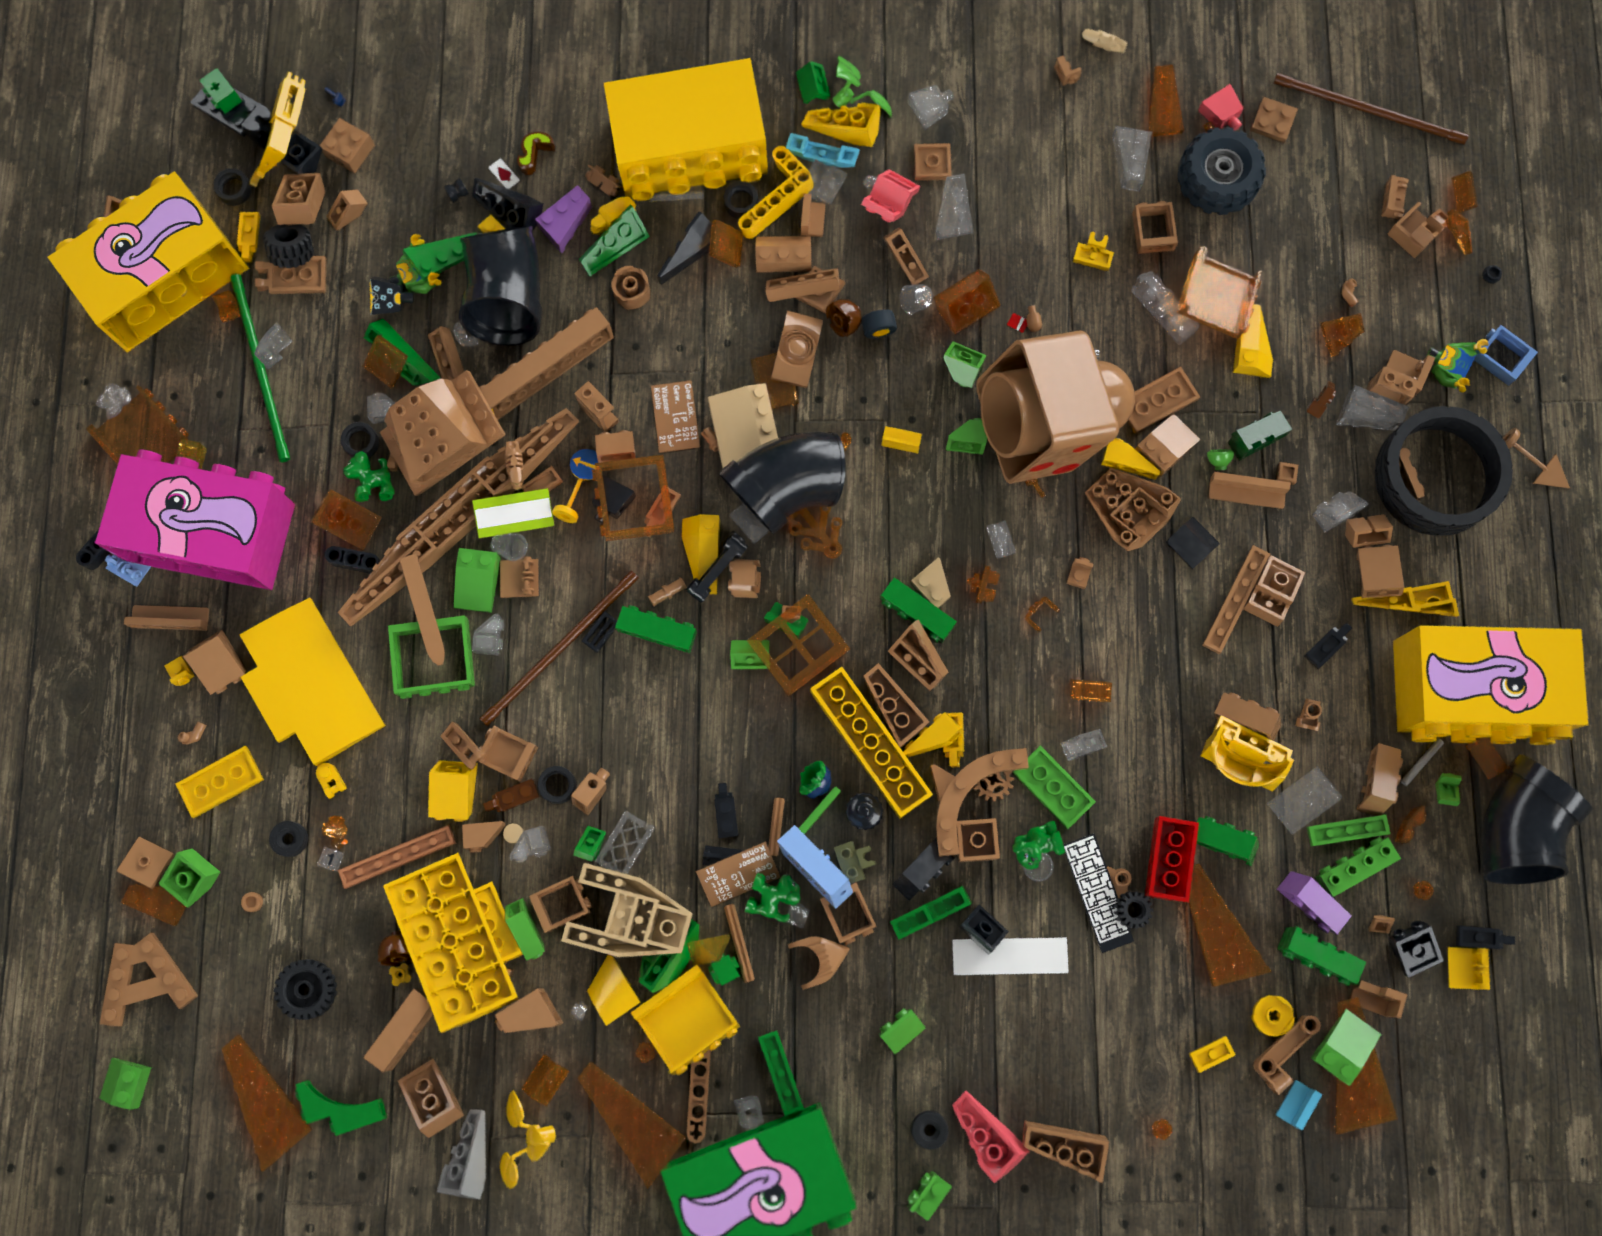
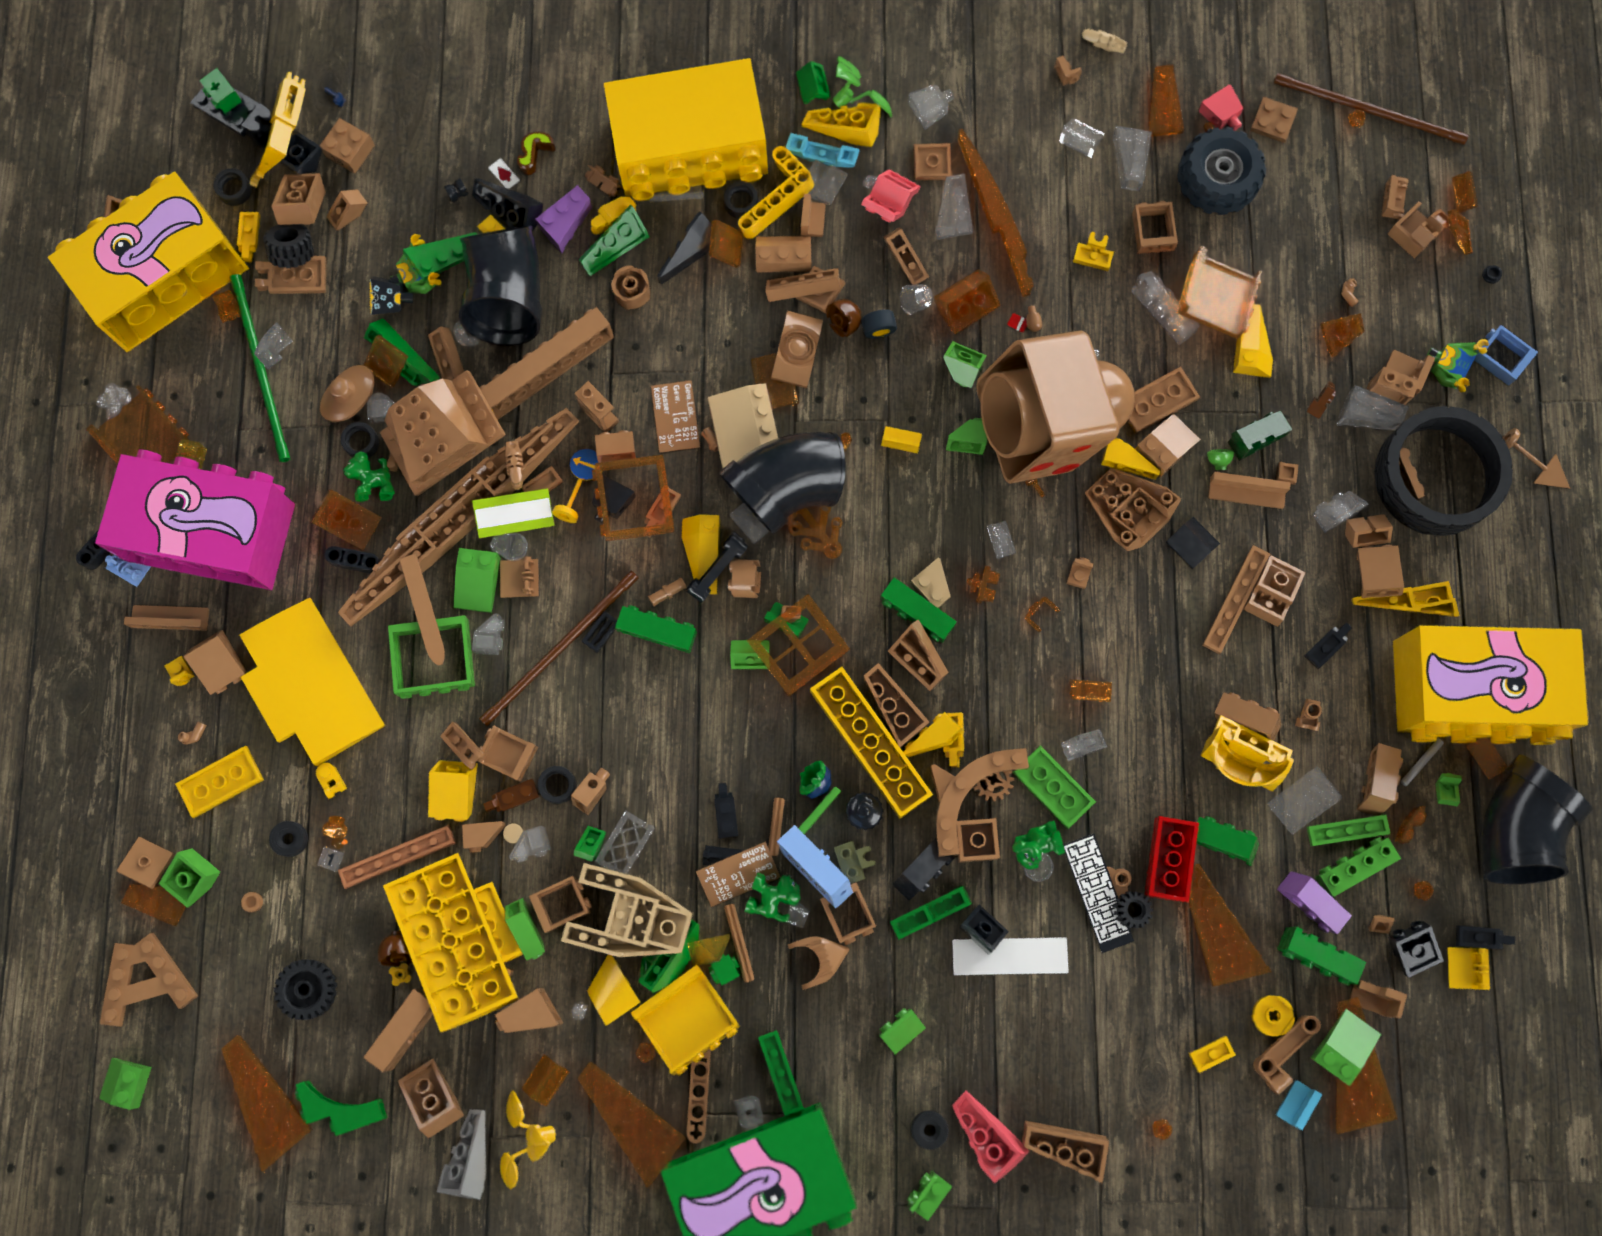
(347, 394): none -> medium nougat hat
(997, 212): none -> clear orange slope
(1081, 137): none -> clear slope
(1358, 114): none -> clear orange plate

